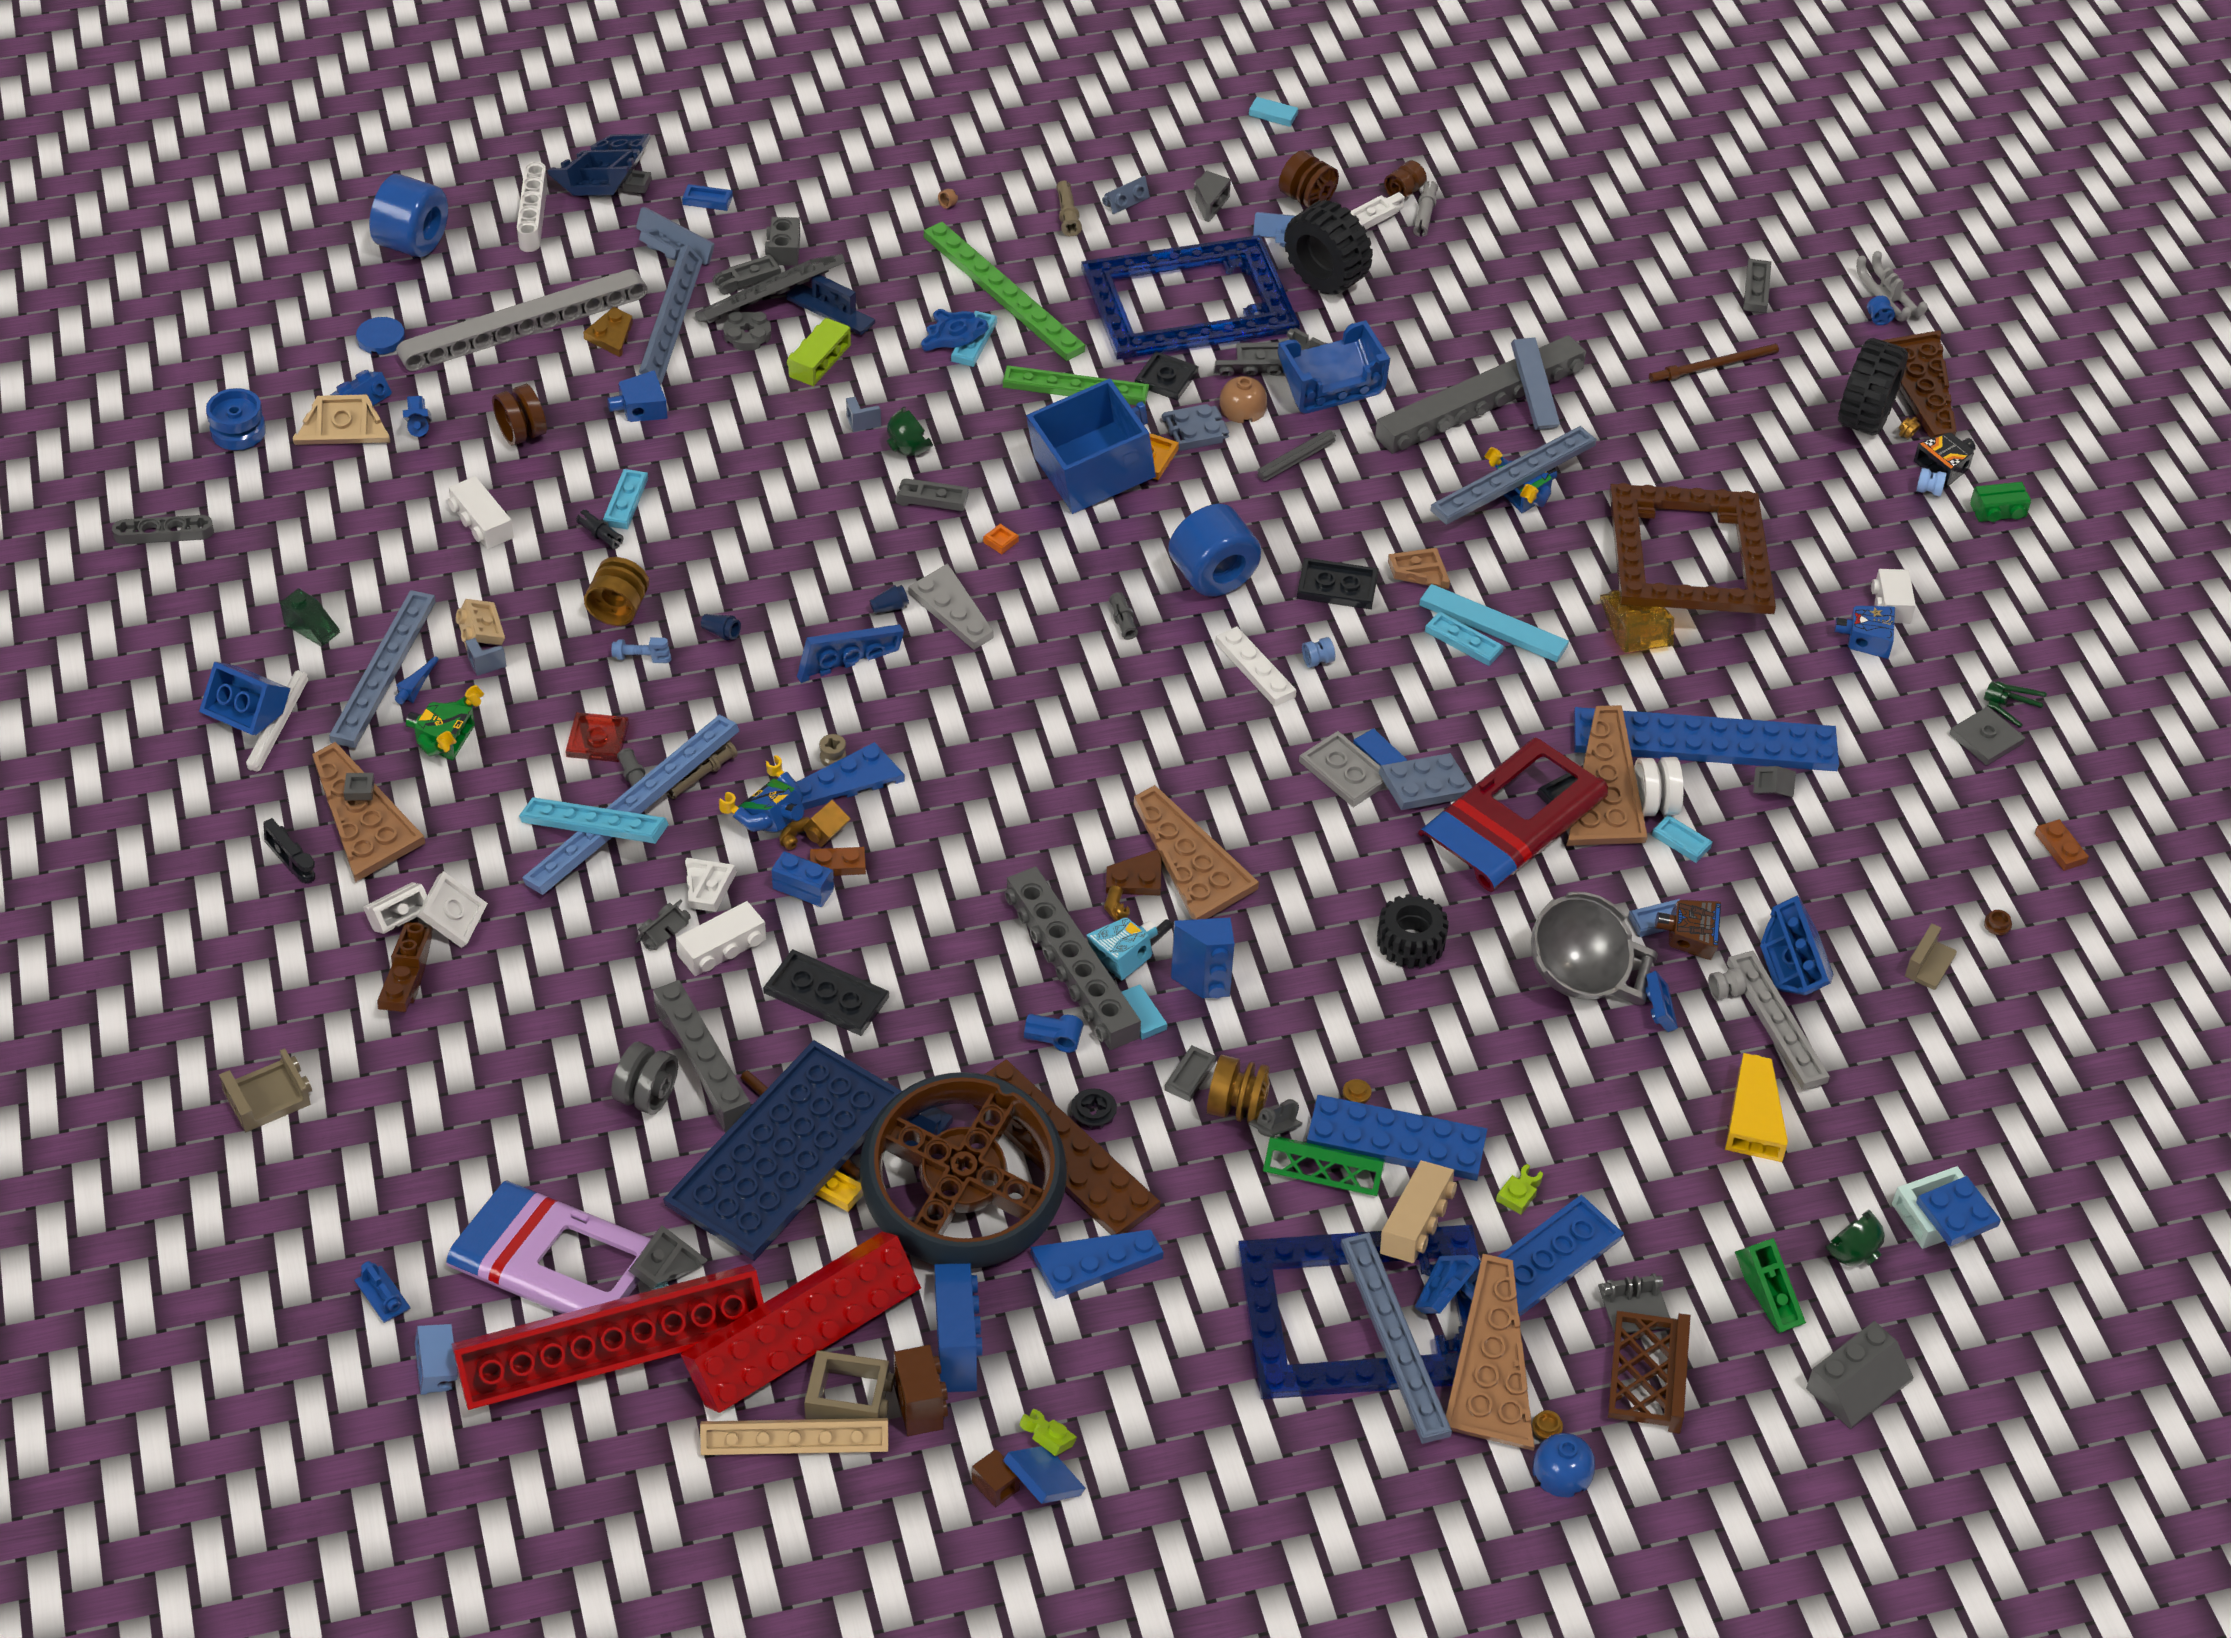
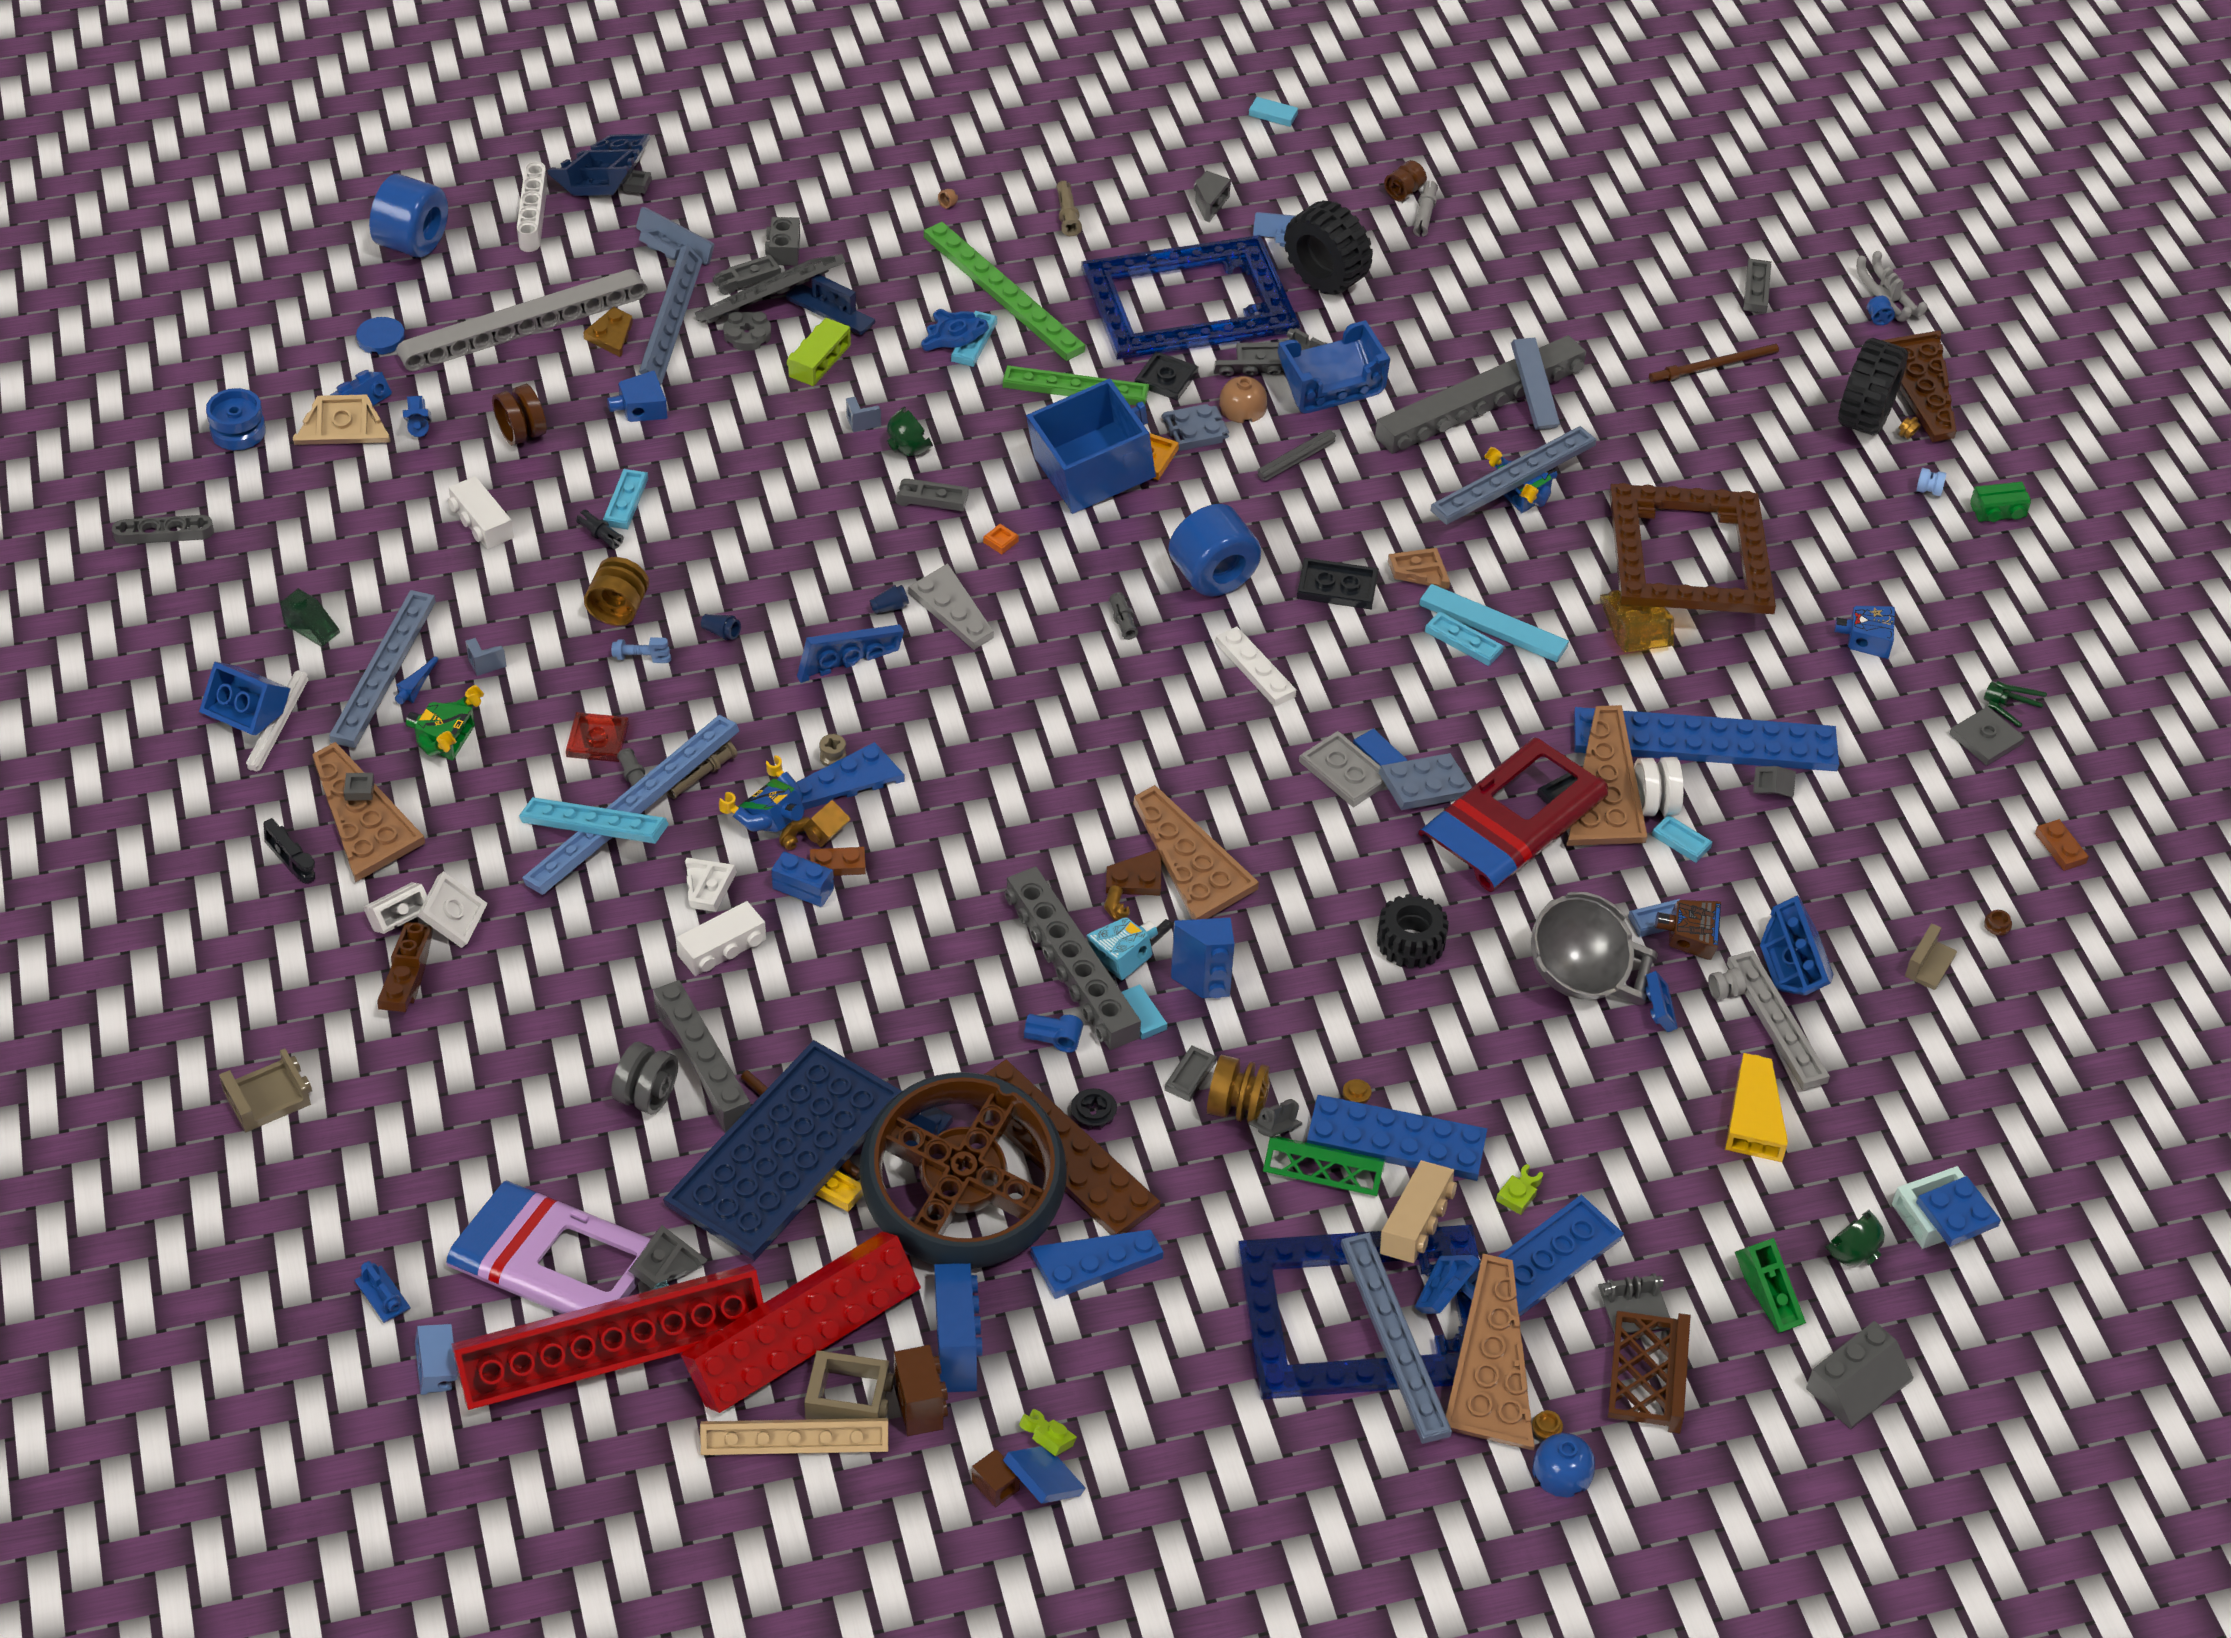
(480, 621): tan bracket -> none
(654, 931): dark grey hinge -> none
(707, 197): blue tile -> none
(826, 992): black tile -> none
(1127, 195): sand blue hinge -> none
(1308, 179): reddish brown wheel -> none
(1318, 652): medium blue wheel -> none
(1378, 209): white hinge -> none
(1895, 589): white brick -> none
(1947, 455): black torso -> none

